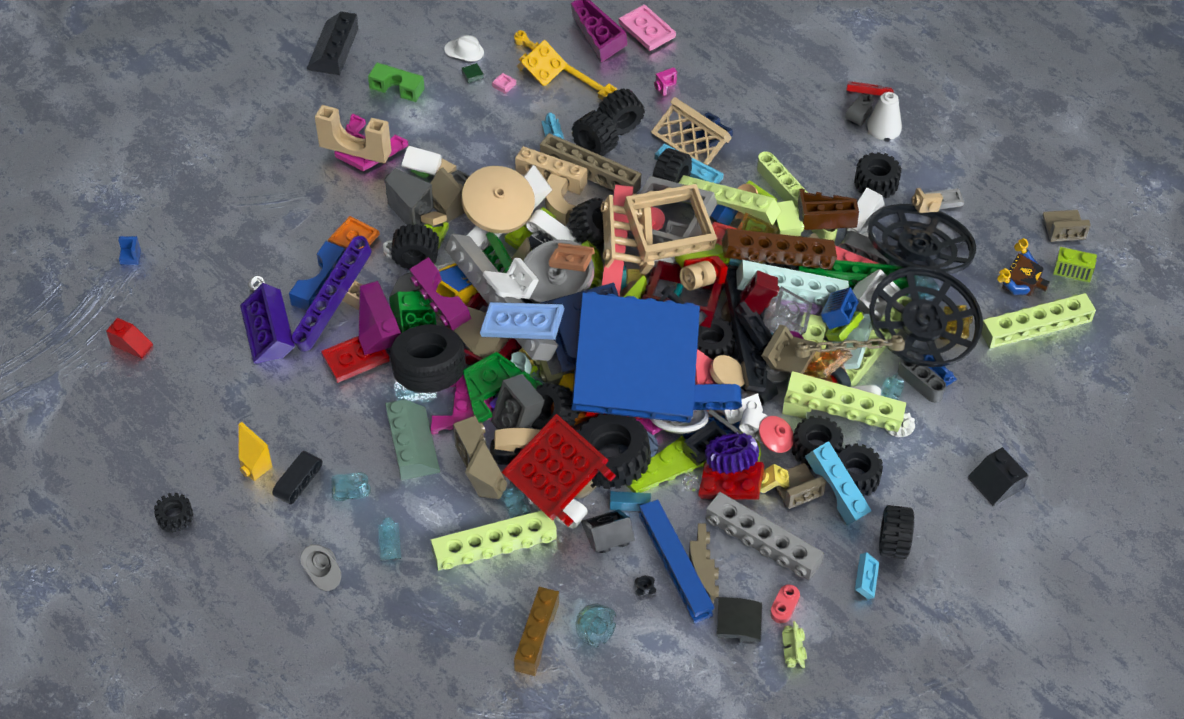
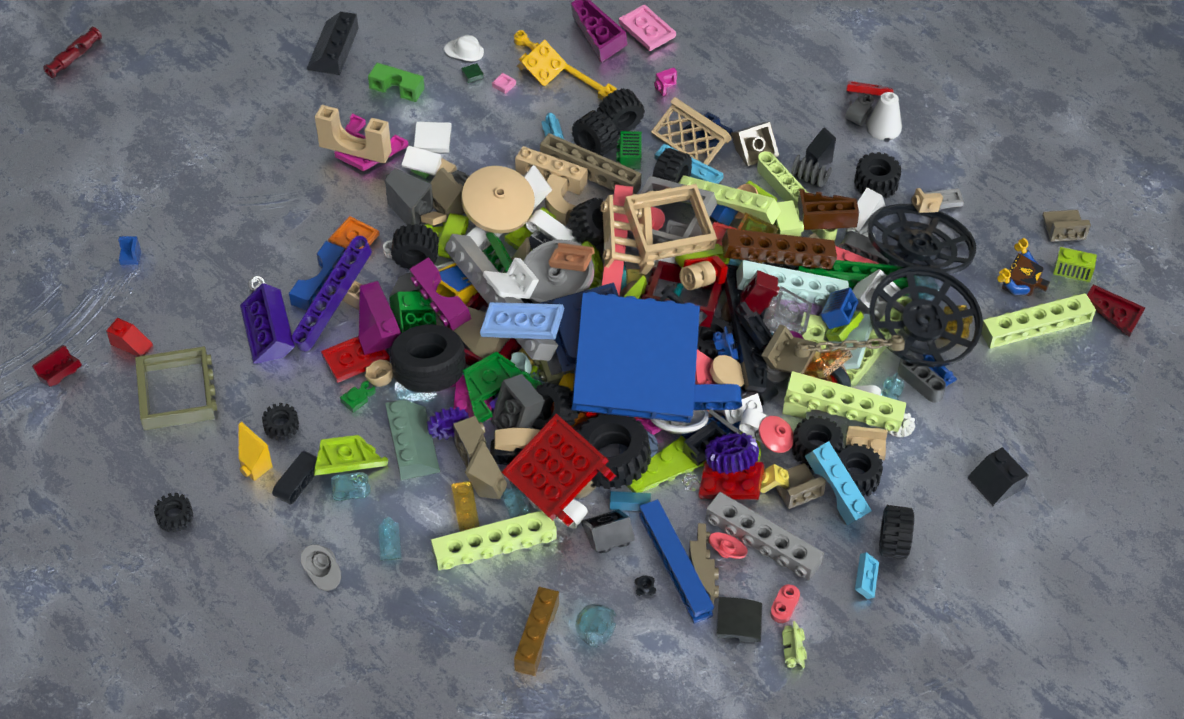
(56, 366): none -> dark red bracket
(71, 53): none -> dark red piece
(171, 360): none -> olive window
(280, 430): none -> black tyre
(346, 454): none -> lime wing
(356, 398): none -> green plate
(379, 373): none -> tan hair
(433, 136): none -> white tile
(442, 423): none -> dark purple gear
(455, 225): none -> lime beam
(465, 506): none -> clear yellow plate
(630, 149): none -> green brick
(725, 341): none -> blue hinge
(728, 545): none -> coral dish
(753, 140): none -> dark tan slope
(810, 172): none -> dark grey piece
(821, 148): none -> black slope
(871, 437): none -> tan bracket
(1116, 309): none -> dark red wing

